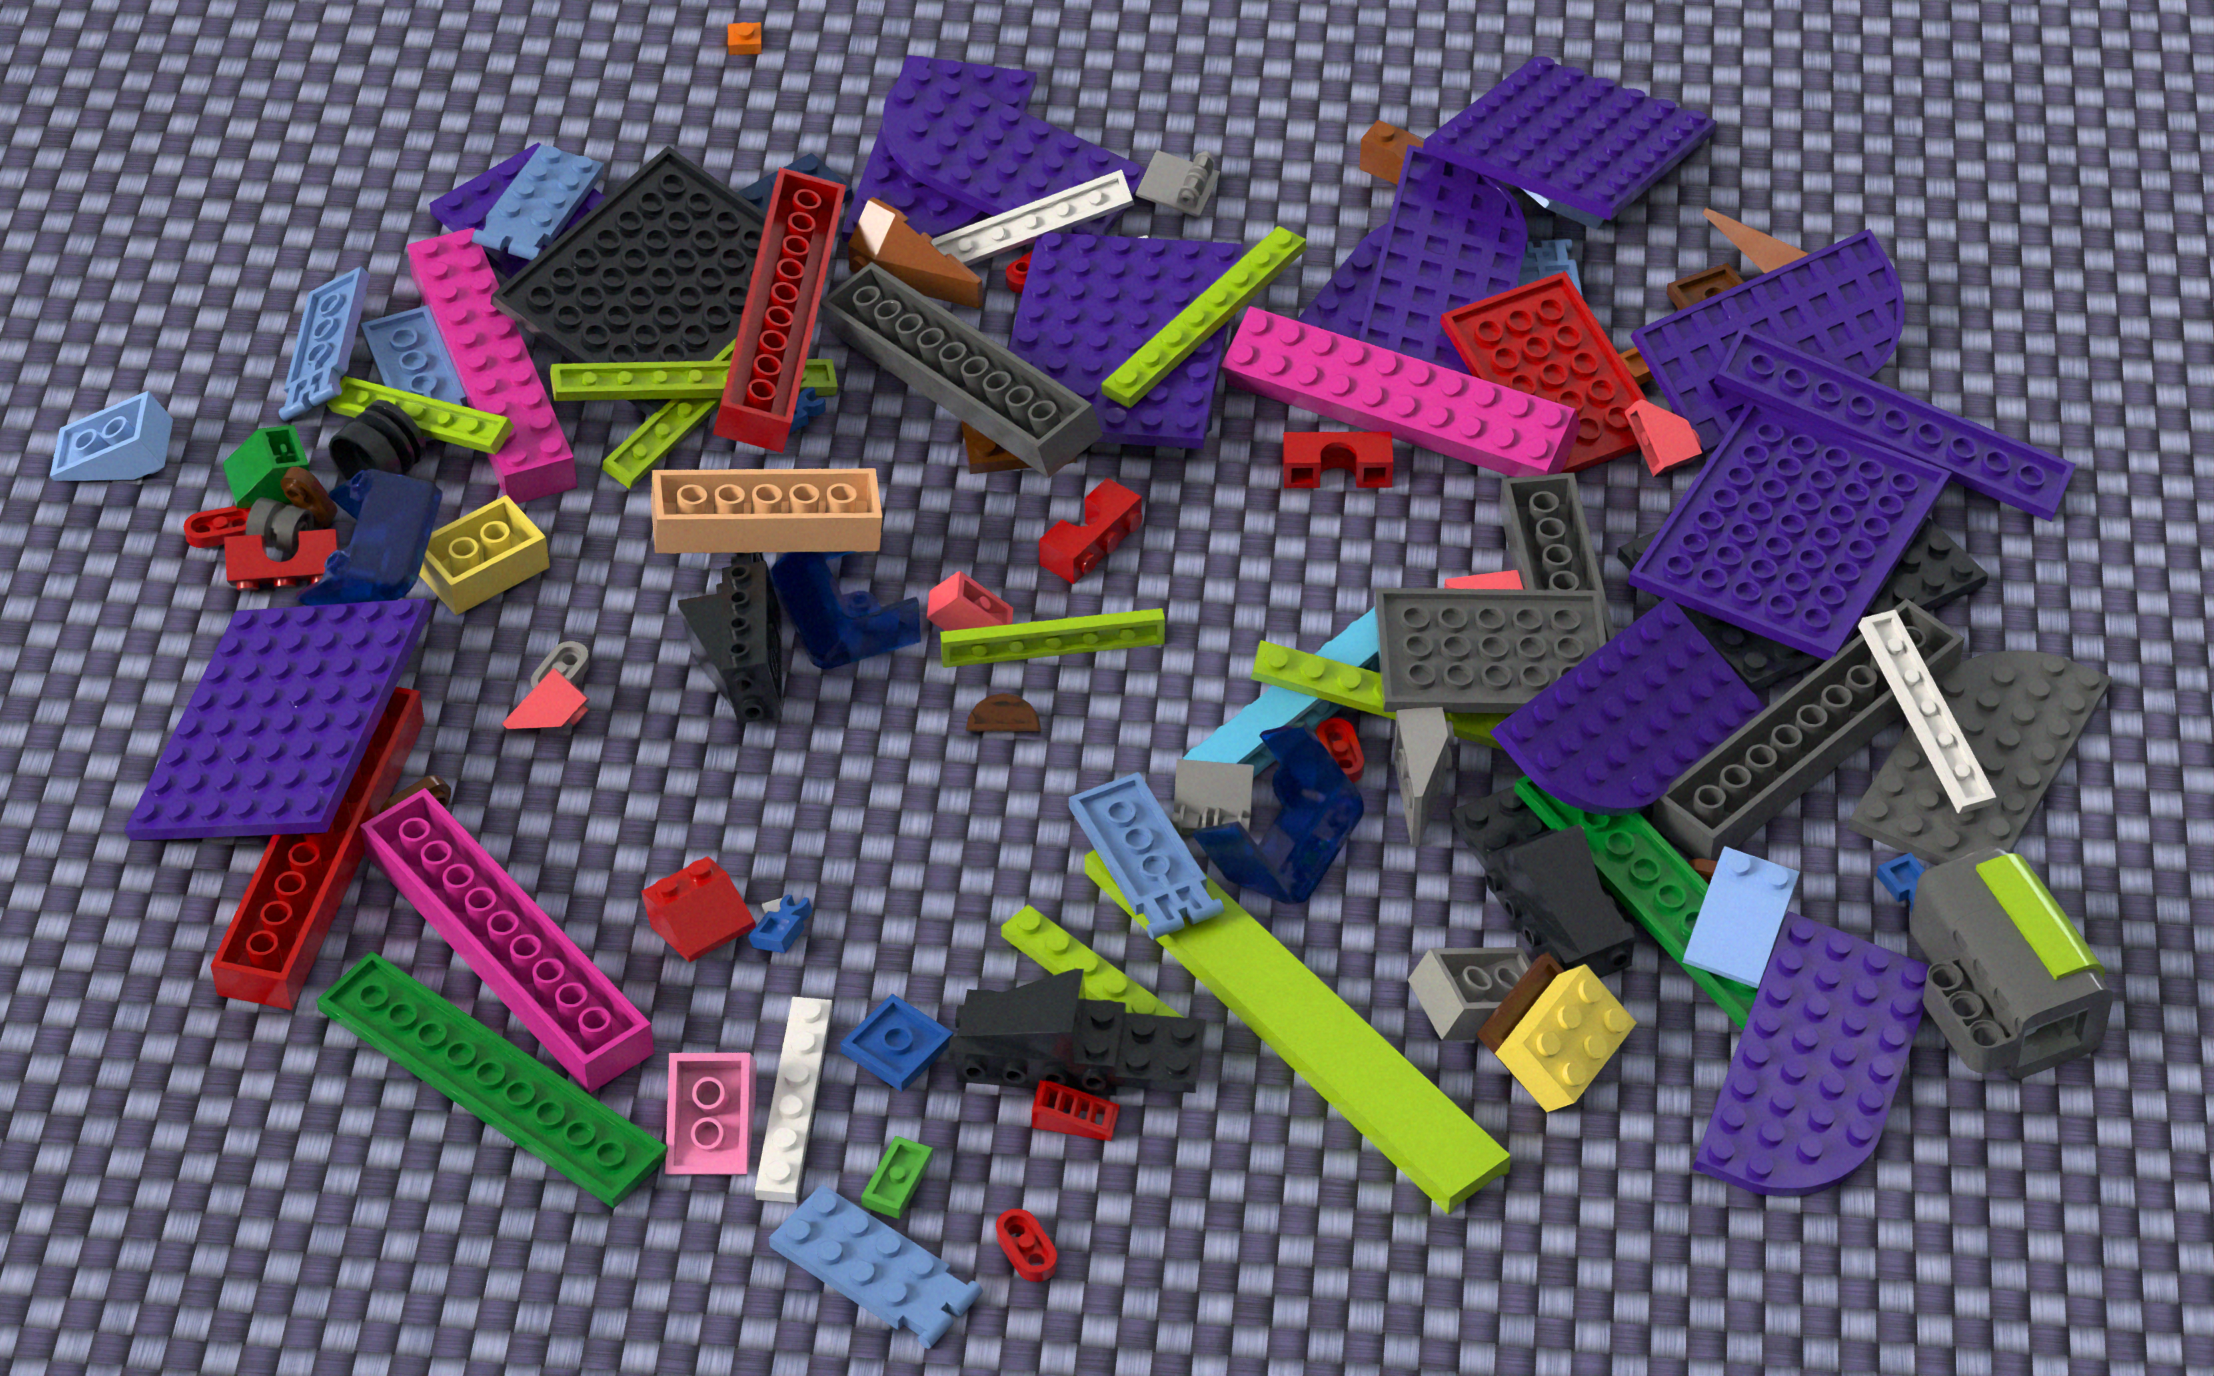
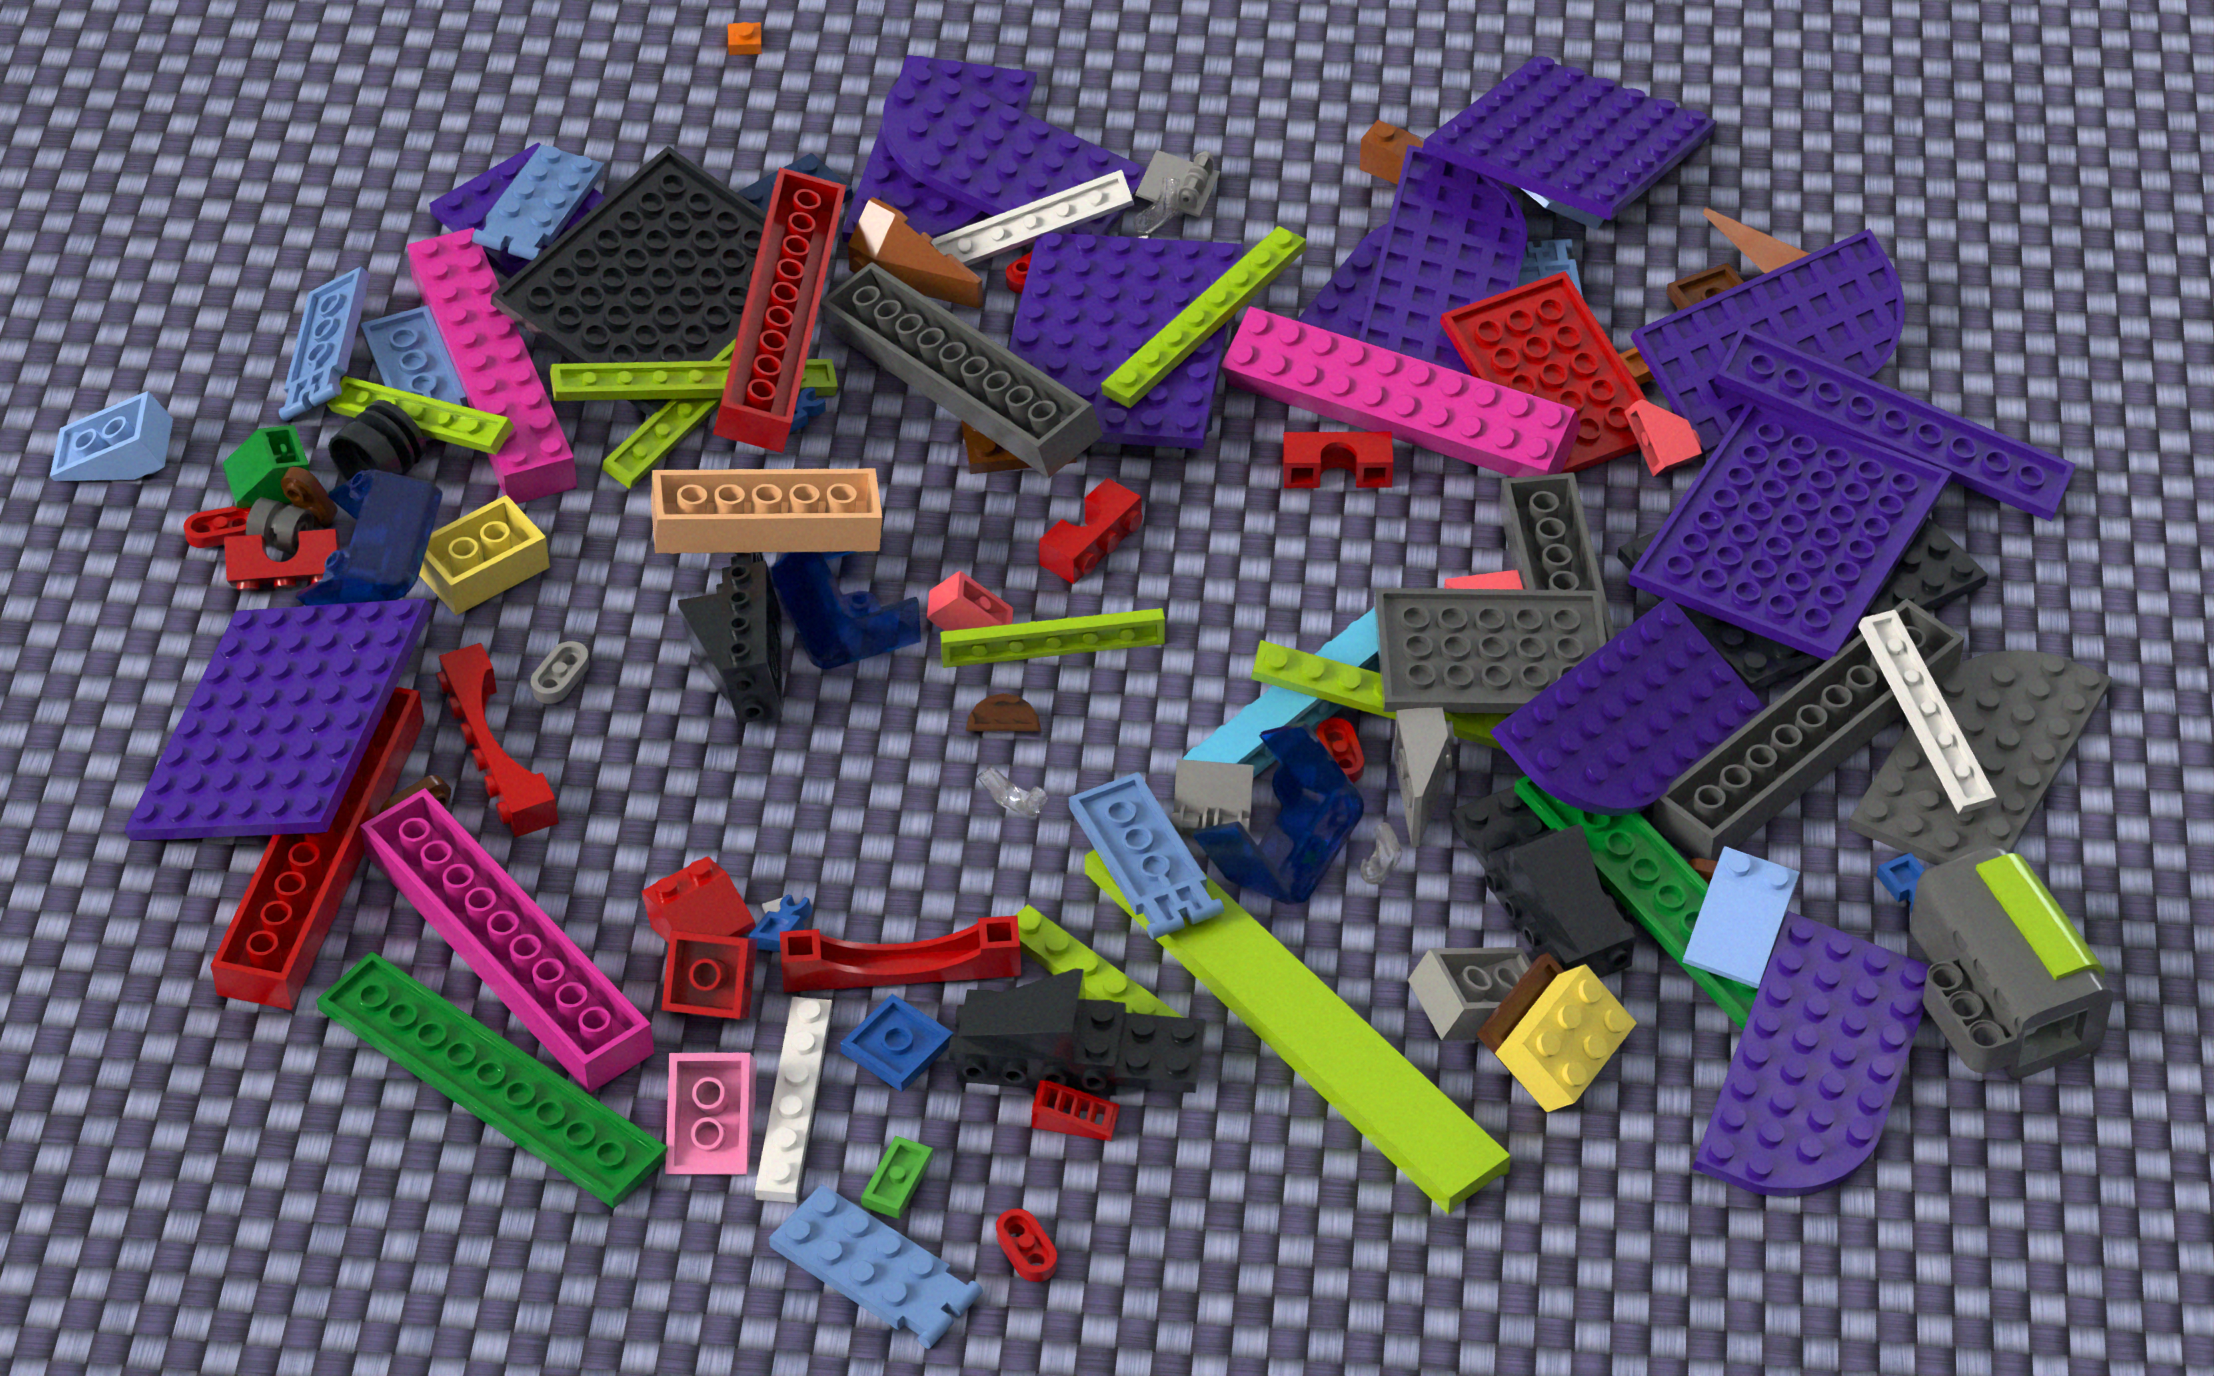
(522, 796): none -> red arch
(550, 704): coral slope -> none
(709, 974): none -> red brick
(824, 963): none -> red arch
(1010, 795): none -> clear arm
(1161, 210): none -> clear arm
(1385, 857): none -> clear arm

